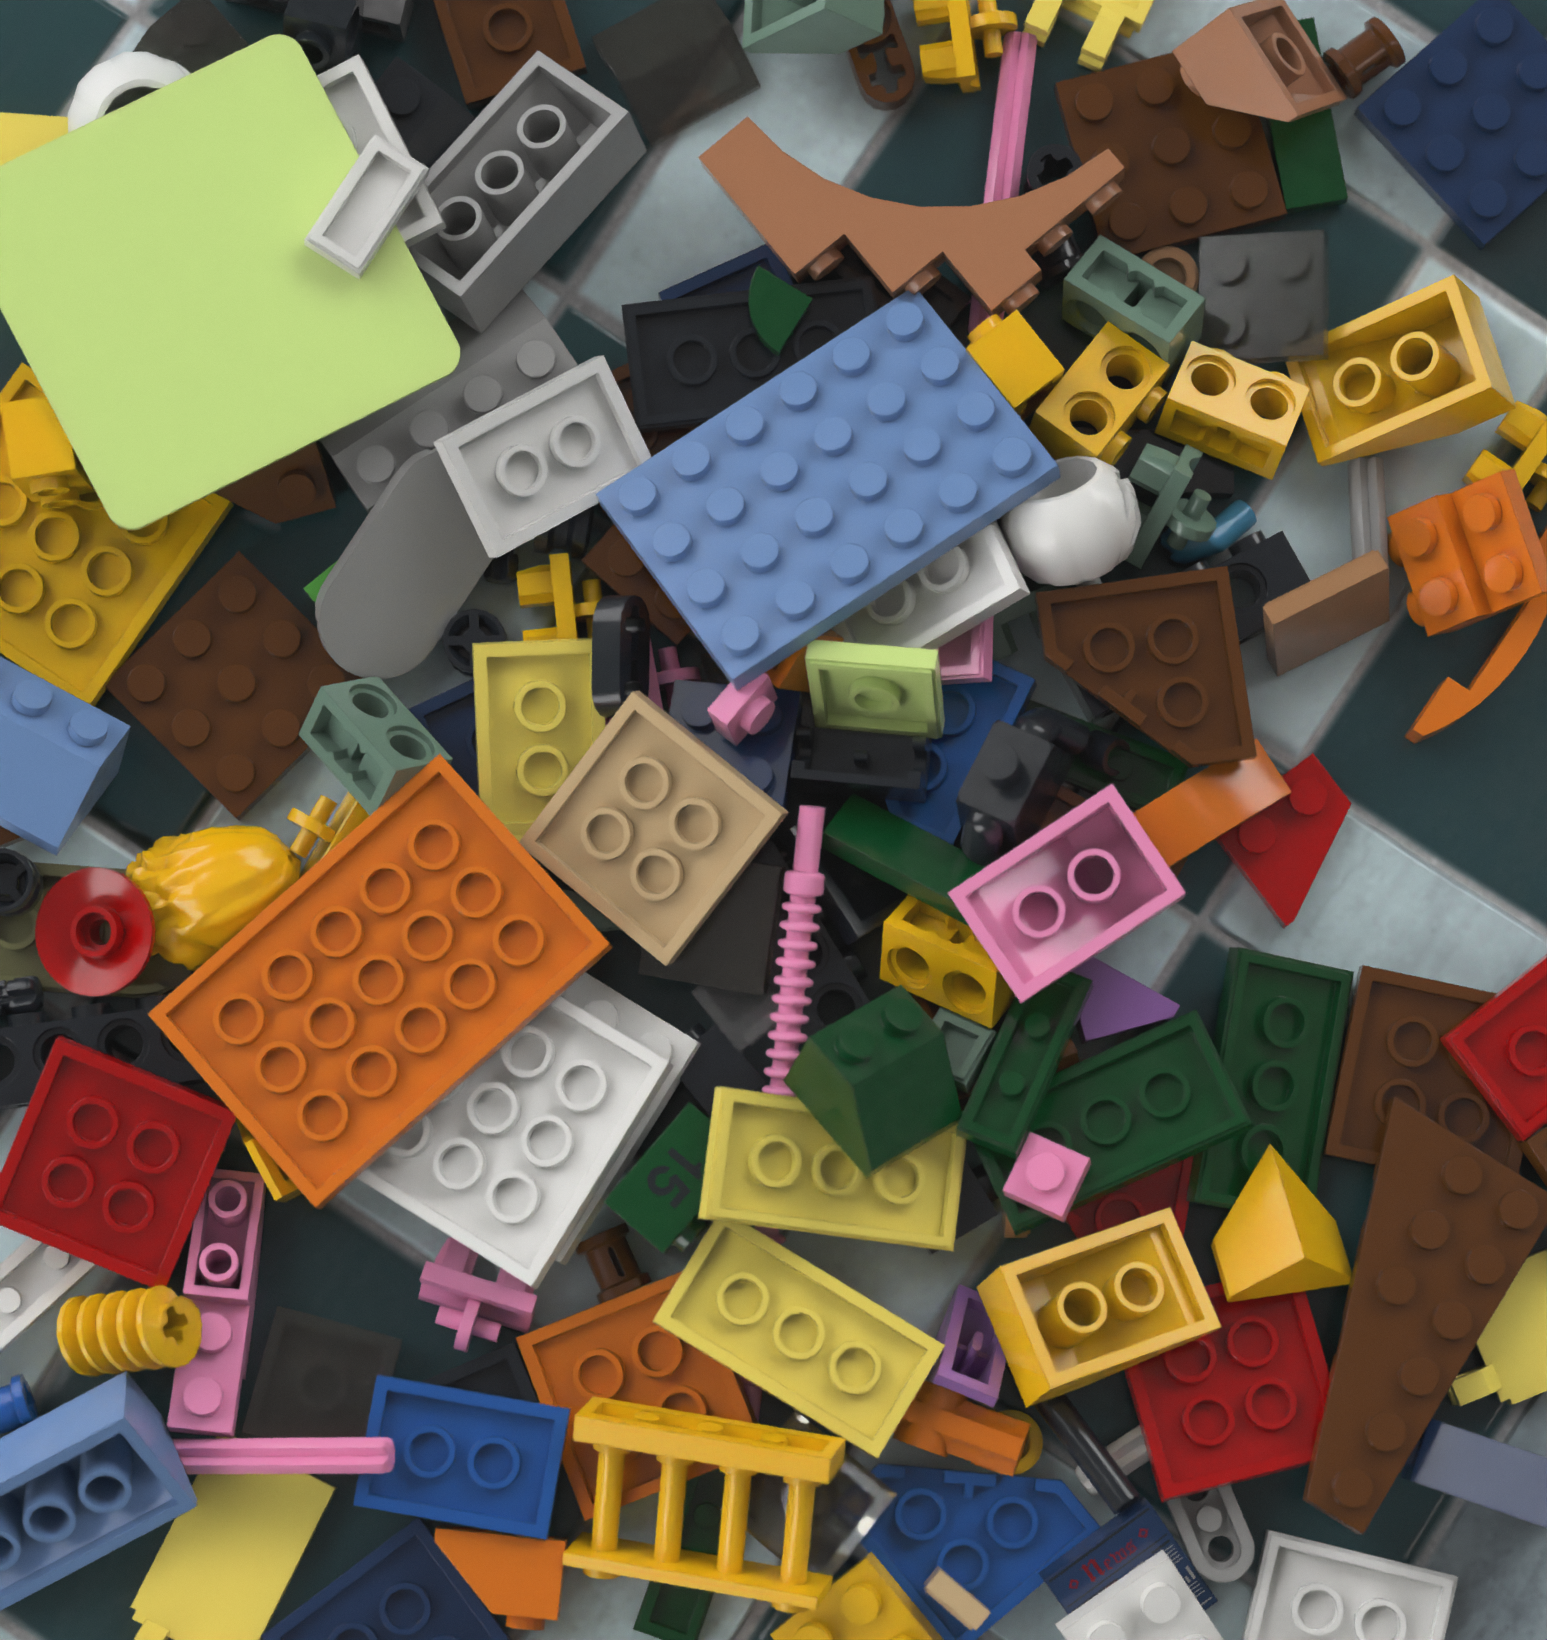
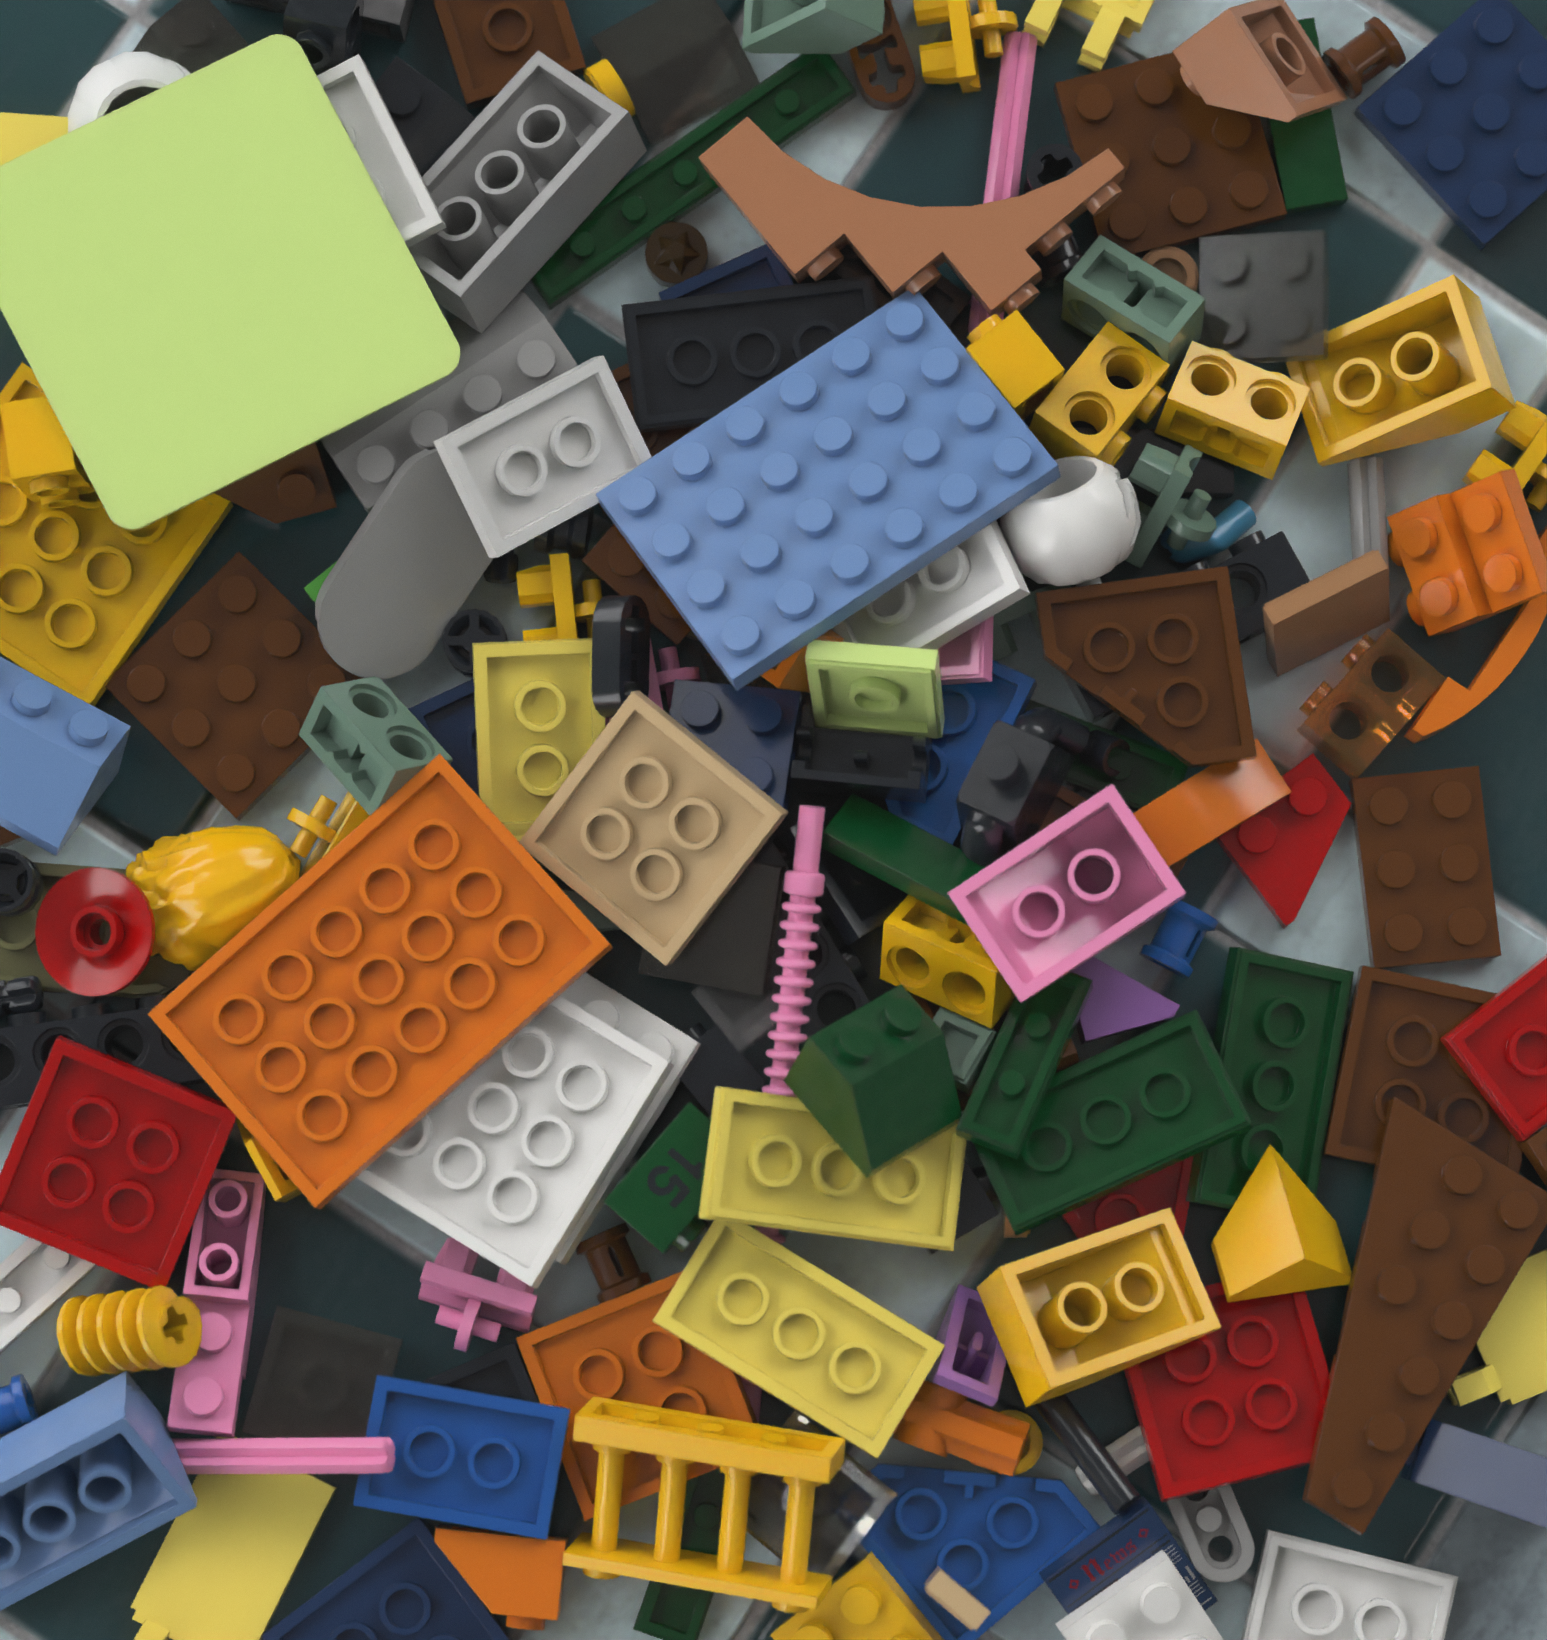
(366, 206): white tile -> none
(607, 81): none -> yellow tile
(675, 253): none -> dark brown tile
(677, 182): none -> dark green tile
(743, 710): bright pink plate -> none
(775, 309): dark green tile -> none
(1047, 1176): bright pink plate -> none
(1179, 938): none -> blue bush
(1379, 712): none -> clear orange brick
(1424, 867): none -> reddish brown plate

